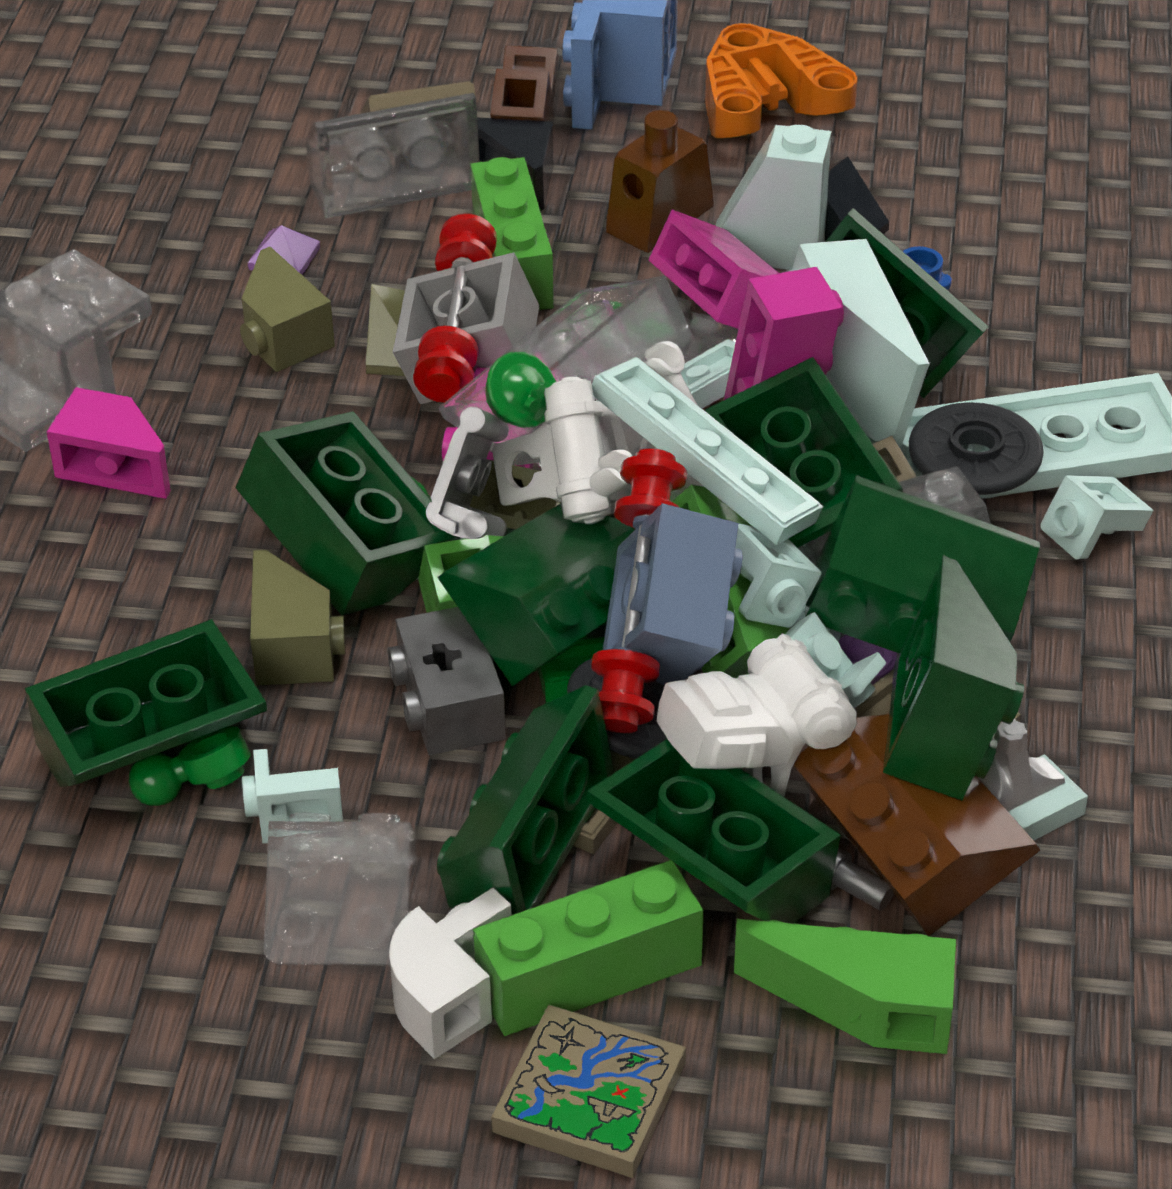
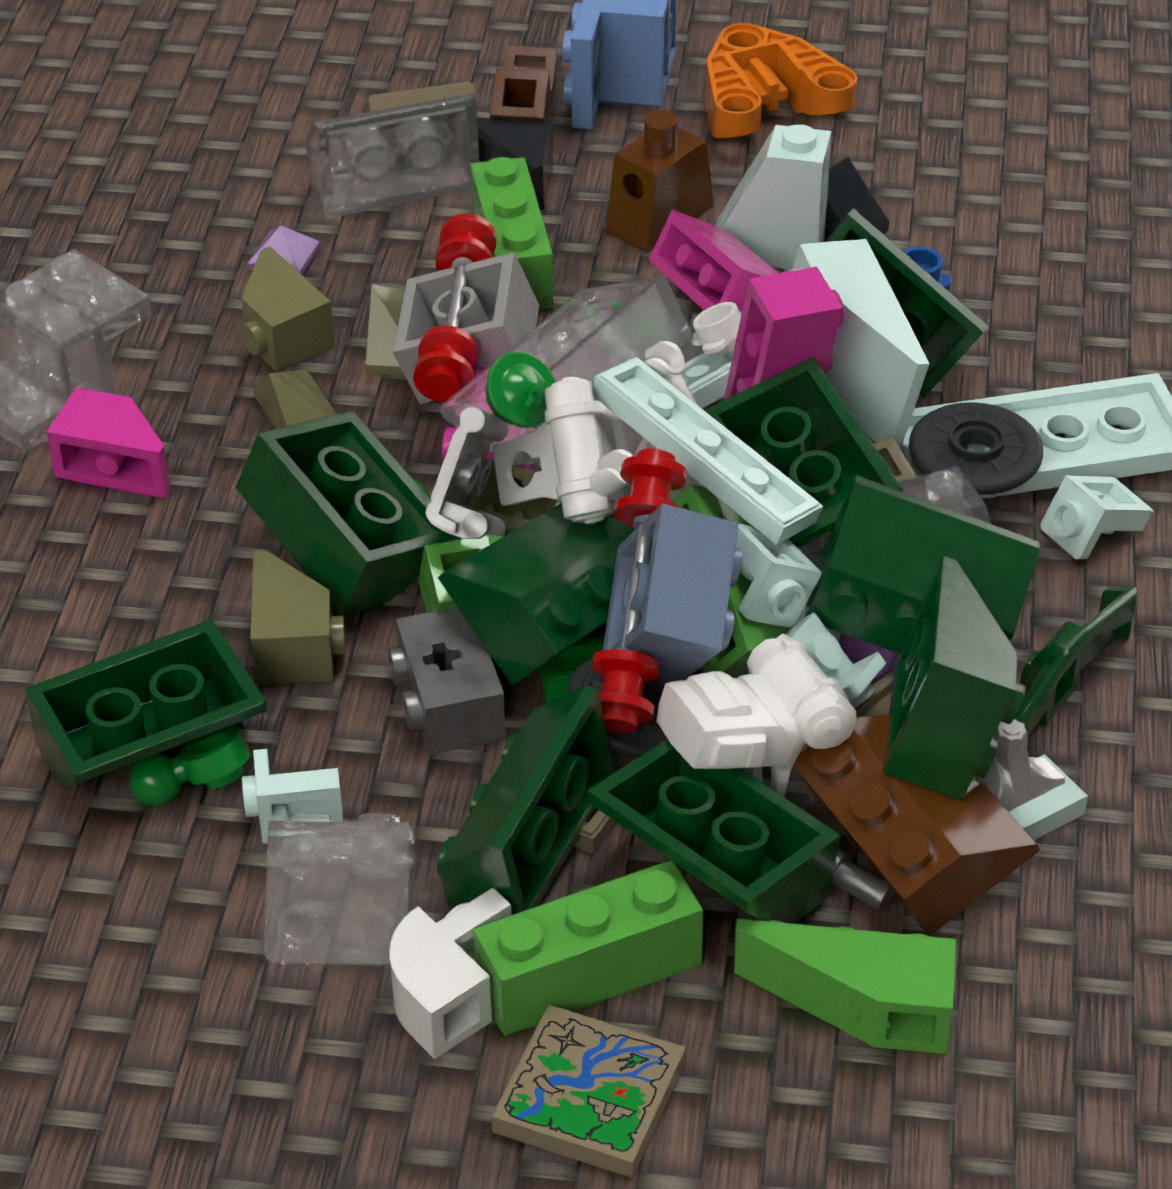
(291, 398): none -> olive slope
(717, 328): none -> white plate
(1055, 669): none -> dark green plate

